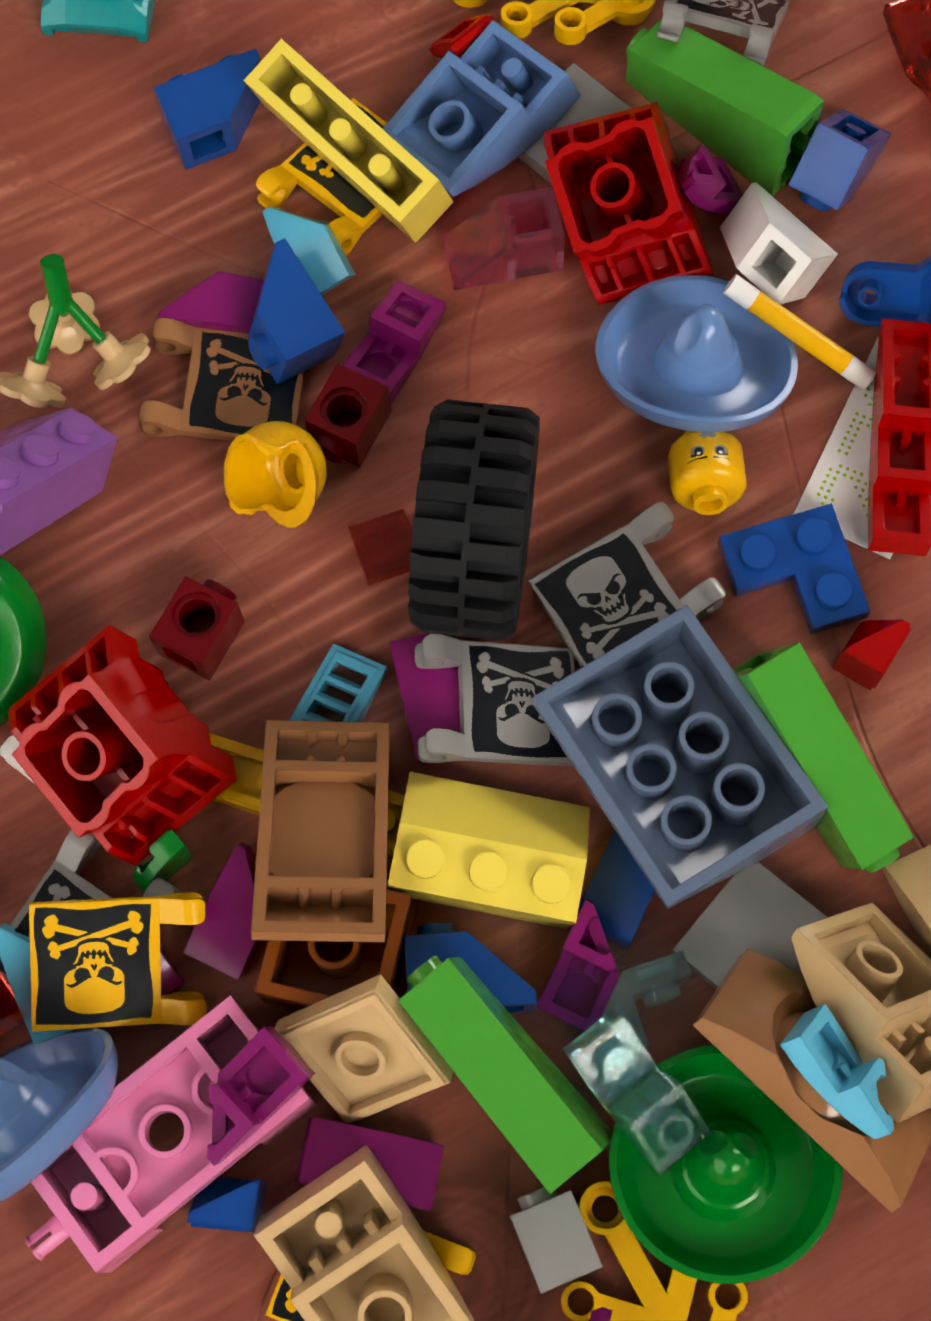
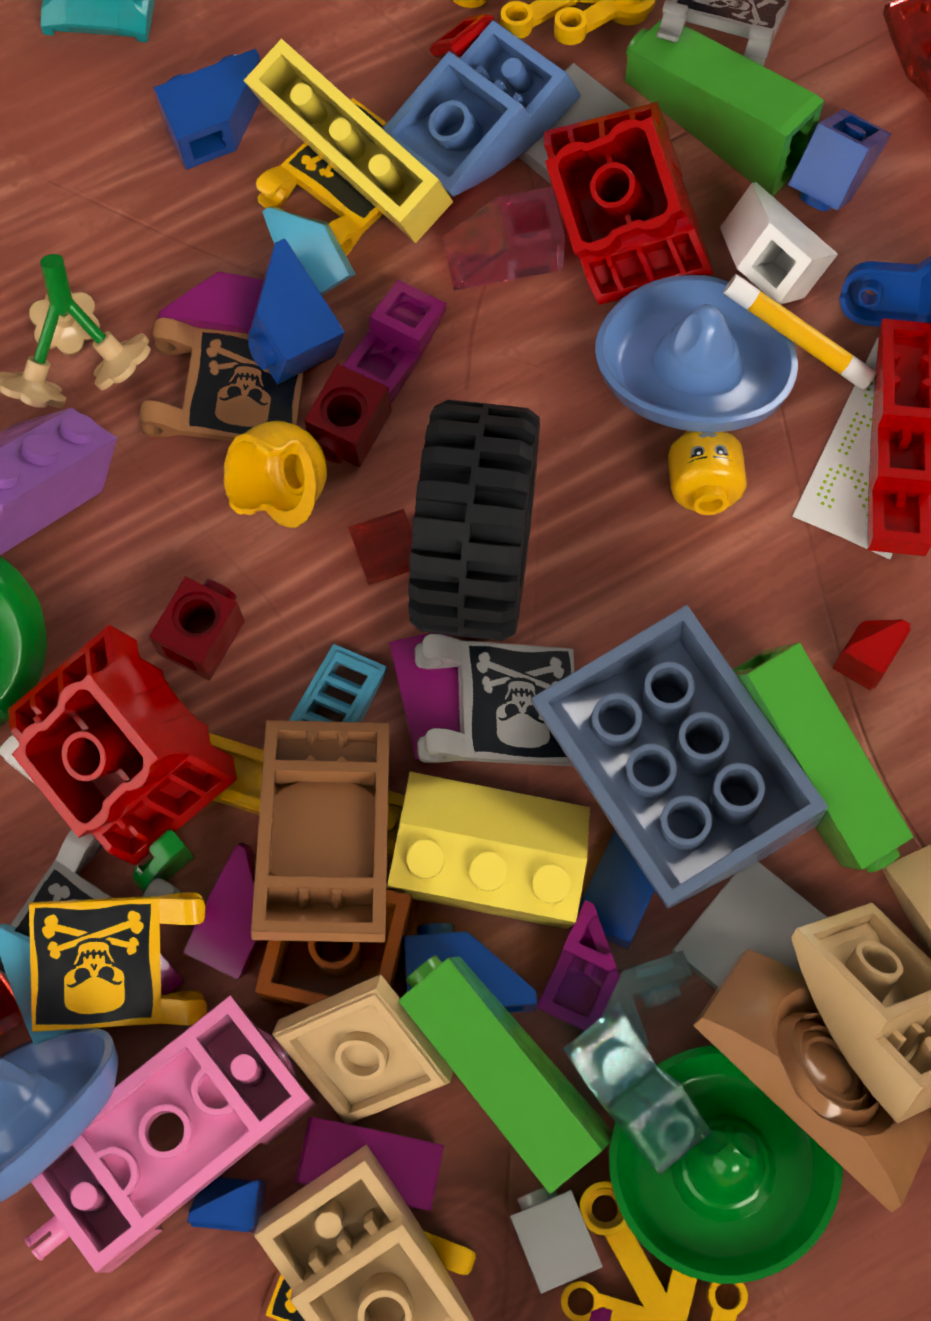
(253, 1090): magenta slope -> none
(617, 589): flag -> none
(708, 182): magenta slope -> none
(808, 552): blue plate -> none
(836, 1071): medium azure slope -> none

